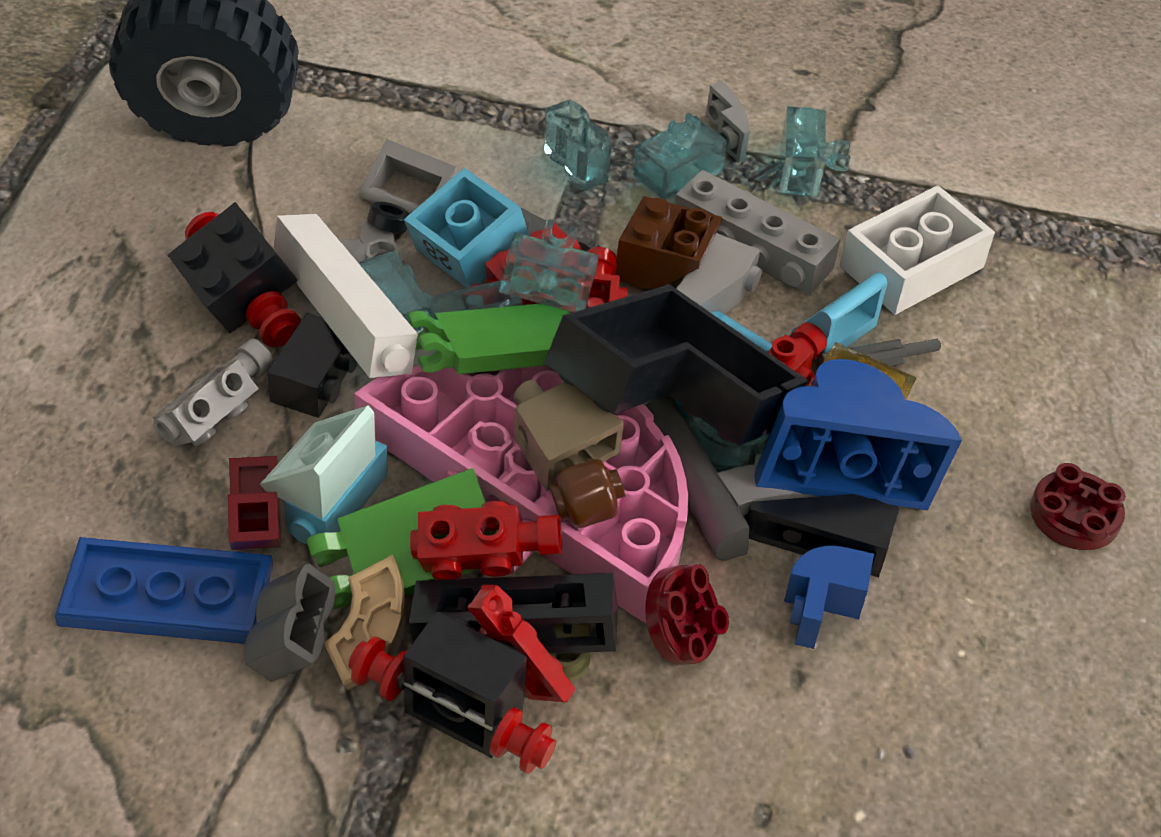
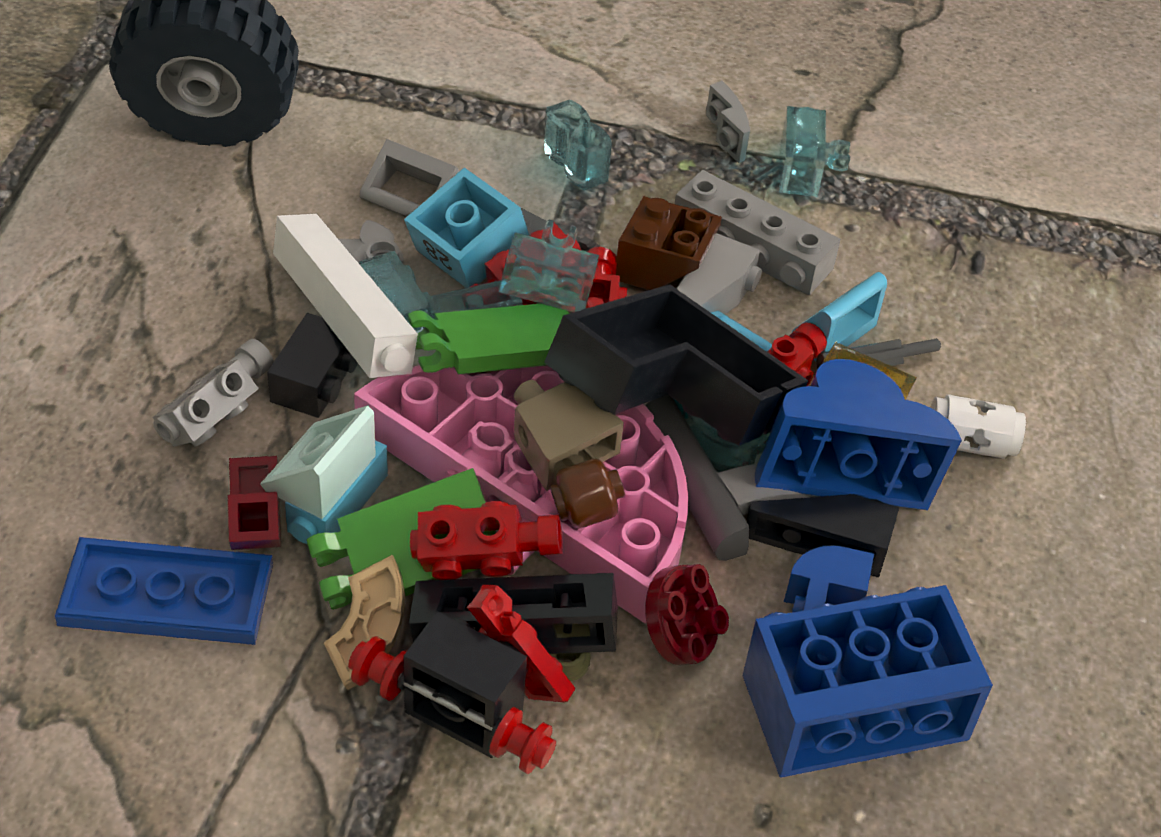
(237, 274): black brick -> none
(289, 623): dark grey brick -> none
(387, 217): black tile -> none
(678, 155): clear light blue brick -> none
(864, 679): none -> blue brick
(918, 247): white brick -> none
(996, 433): none -> white piece
(1078, 508): dark red tile -> none

